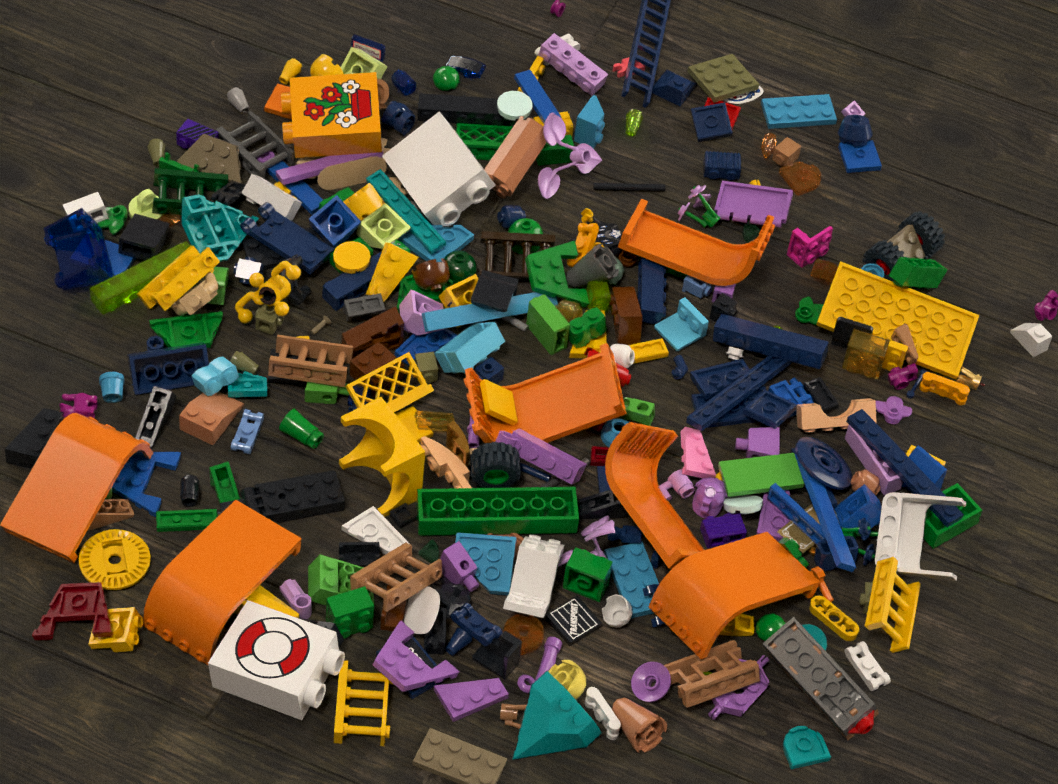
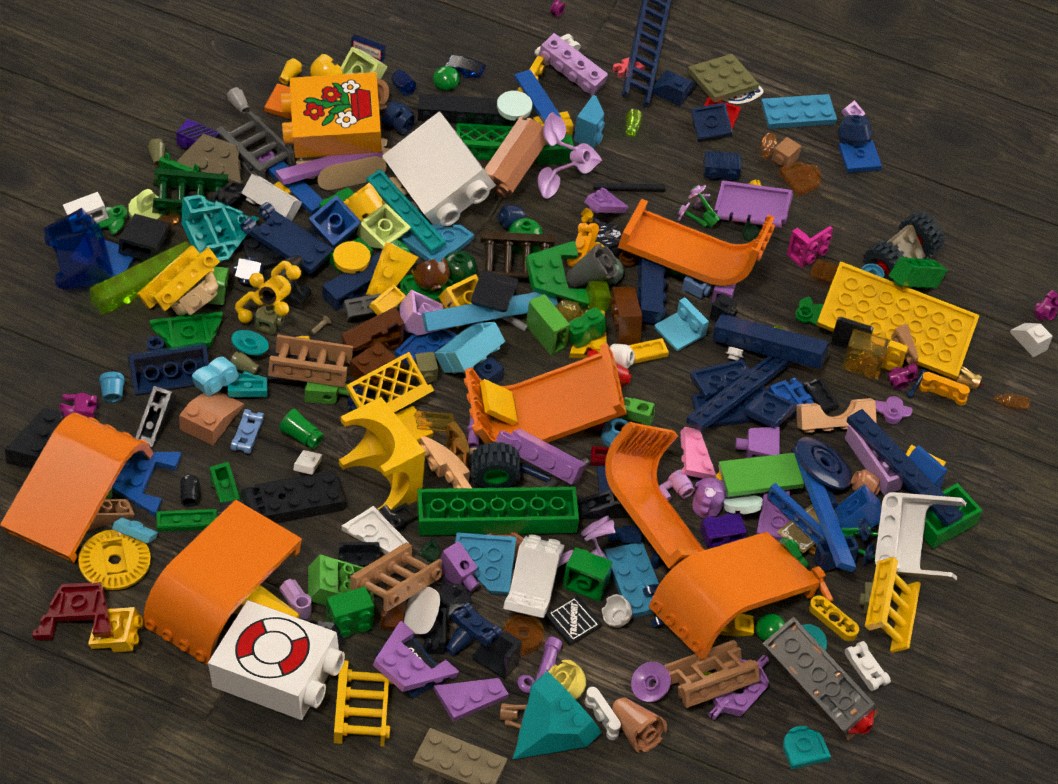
(134, 529): none -> medium azure plate
(249, 342): none -> teal dish
(307, 462): none -> white plate
(387, 300): none -> yellow tile
(394, 519): none -> black arm
(605, 202): none -> medium lavender wing
(681, 368): dark blue arm -> none
(1014, 400): none -> clear orange piece

